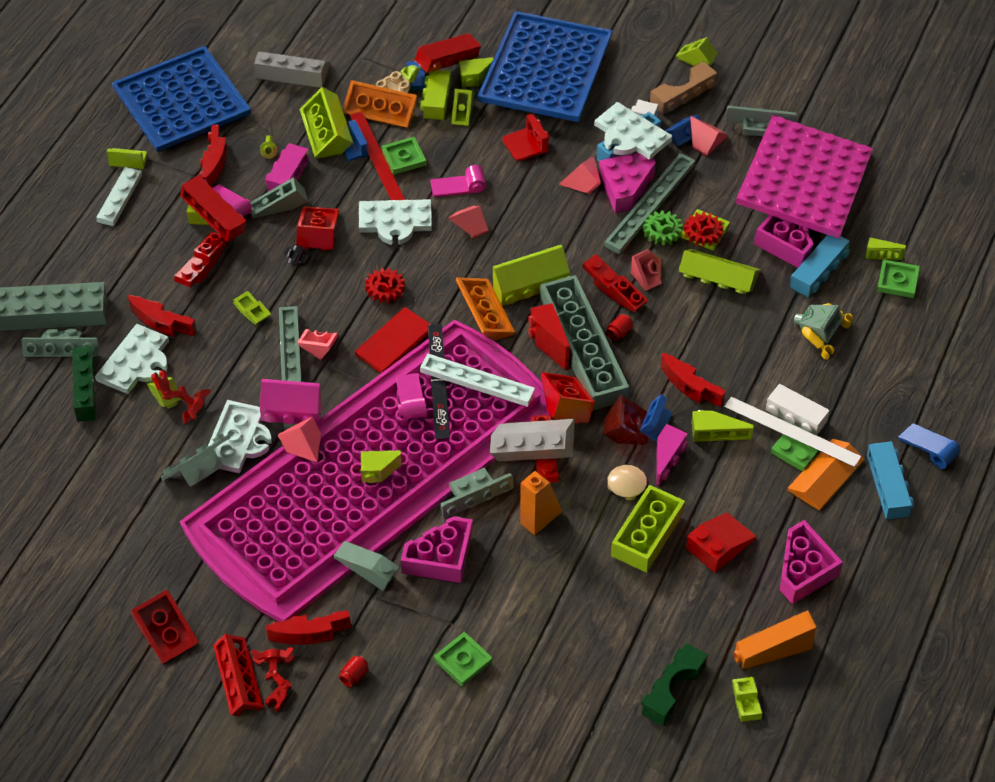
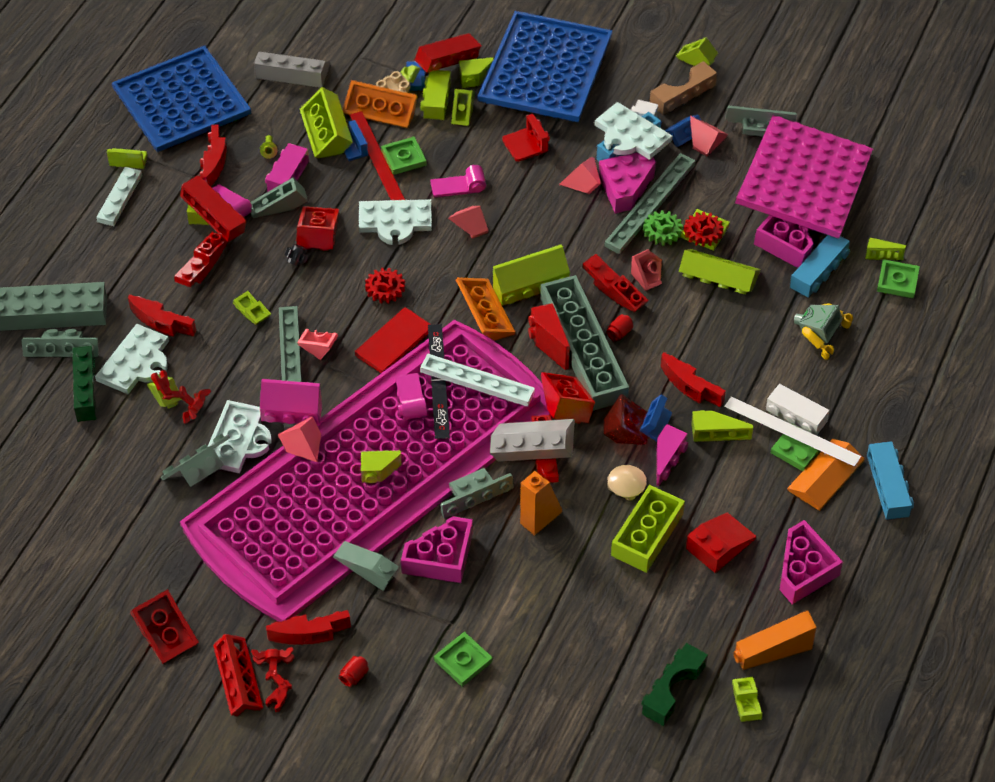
(941, 449): door -> none

